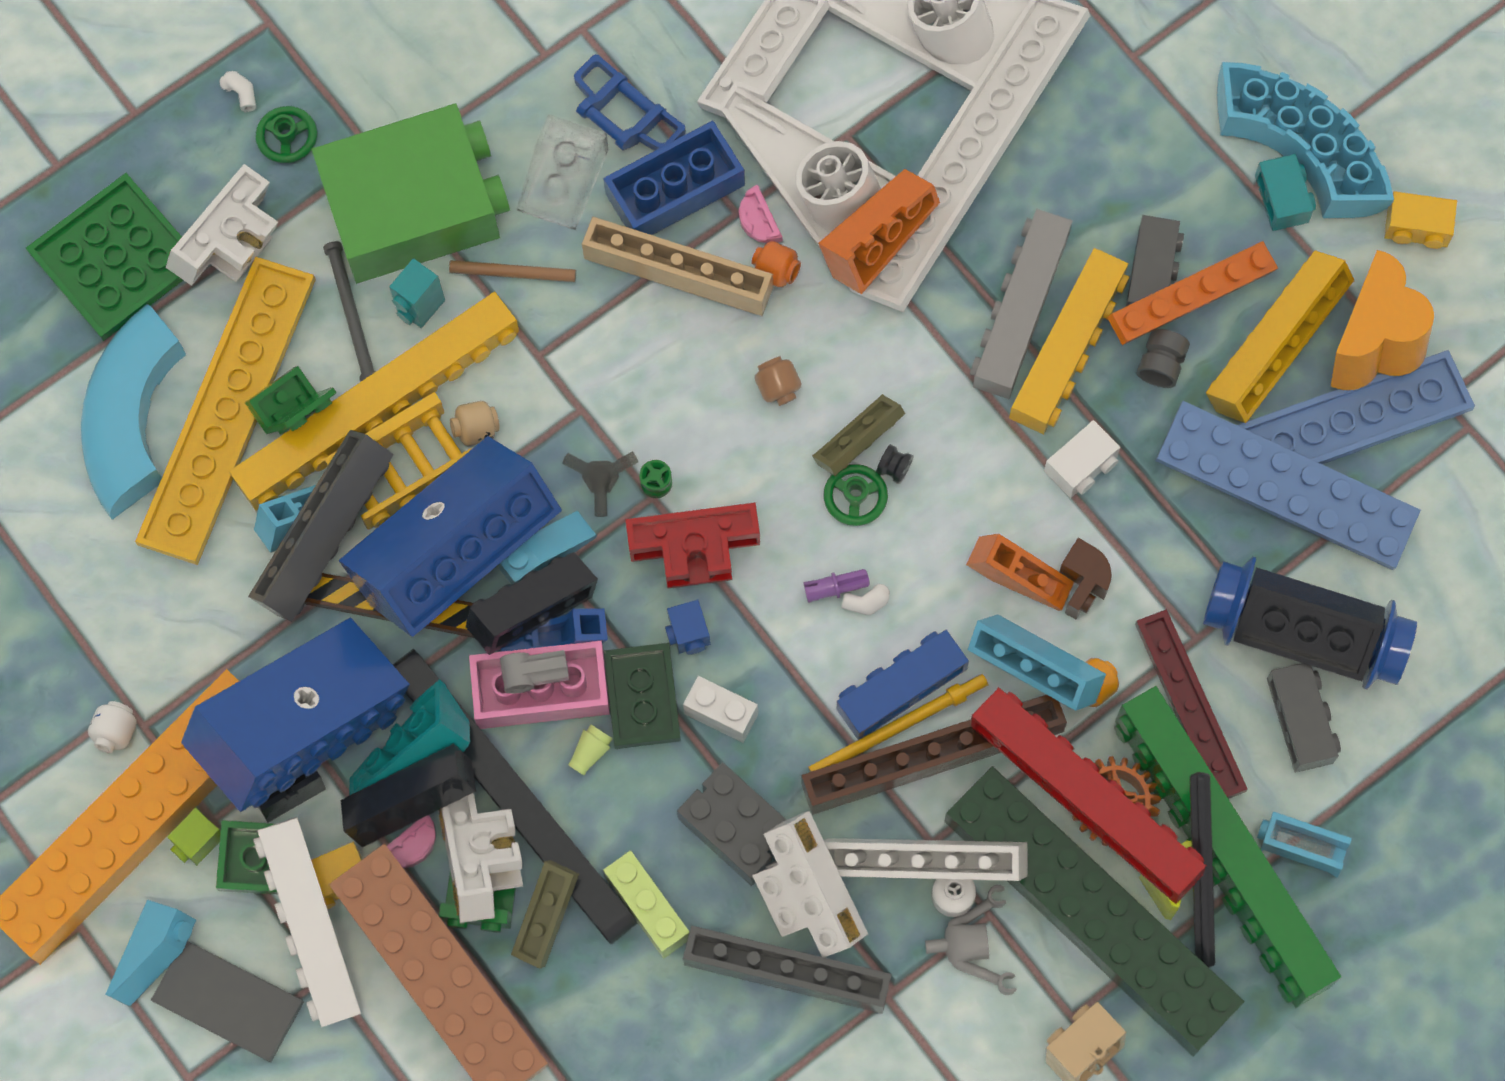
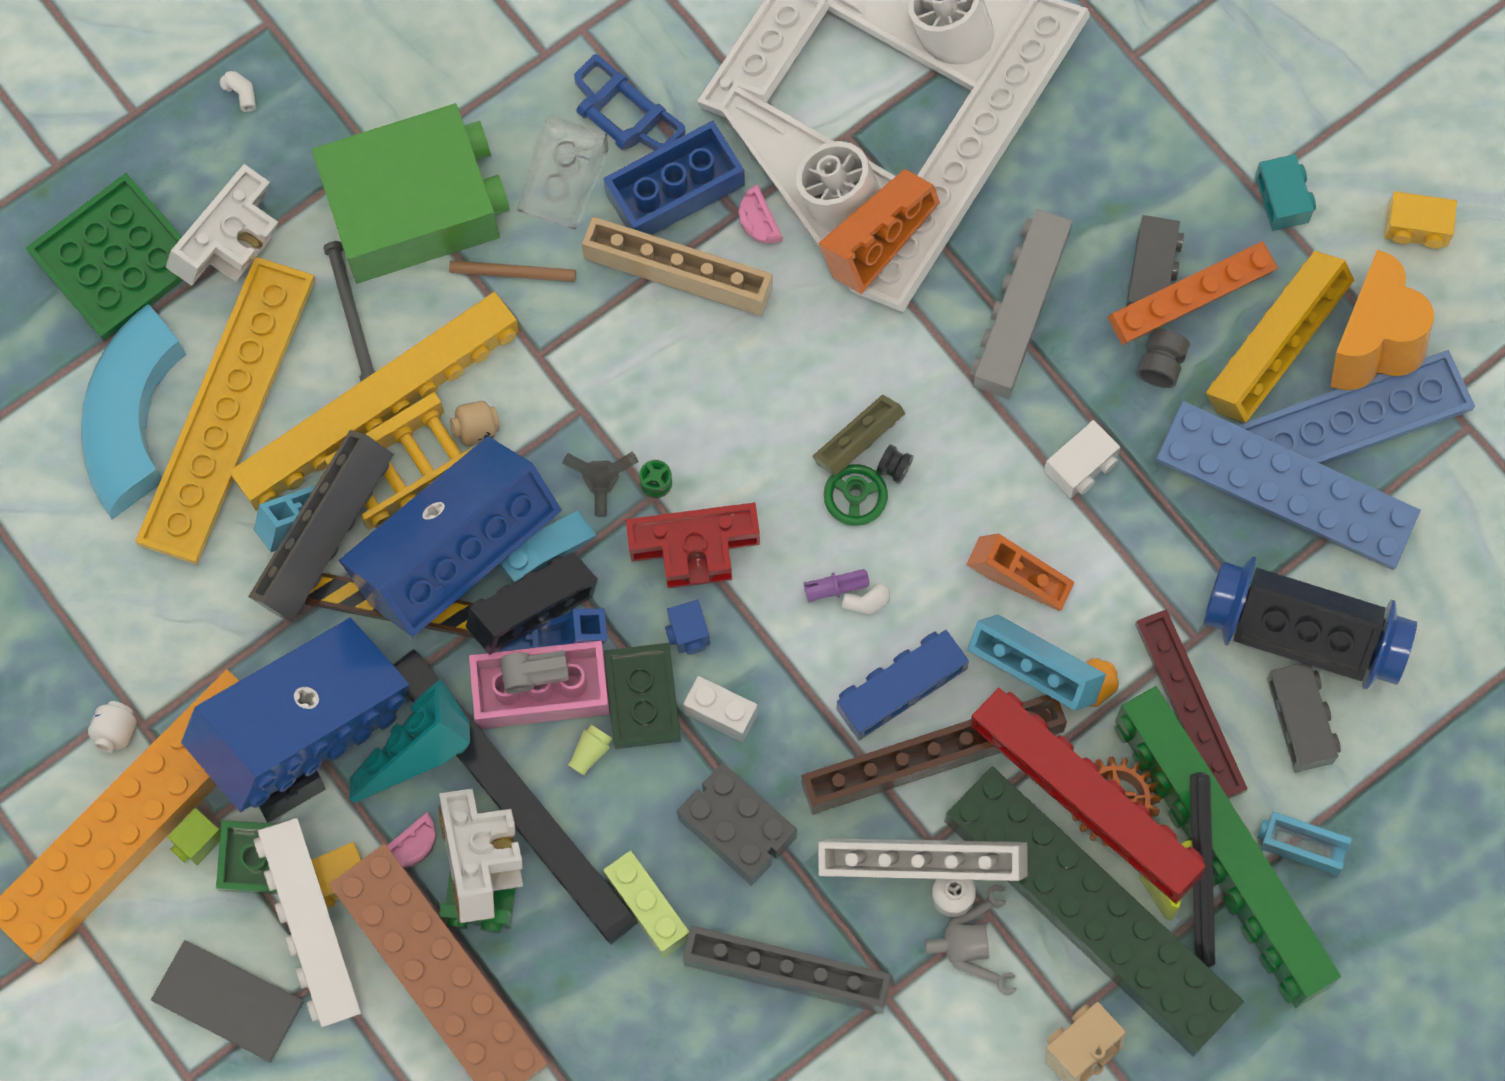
(151, 949): medium azure slope -> none
(279, 120): green piece -> none
(288, 402): green bracket -> none
(408, 795): black brick -> none
(416, 294): teal brick -> none
(544, 914): olive plate -> none
(778, 380): medium nougat head -> none
(779, 261): orange head -> none
(807, 888): white piece -> none
(954, 695): yellow bar -> none
(1069, 341): yellow brick -> none
(1090, 571): reddish brown brick -> none
(1304, 123): medium azure brick -> none

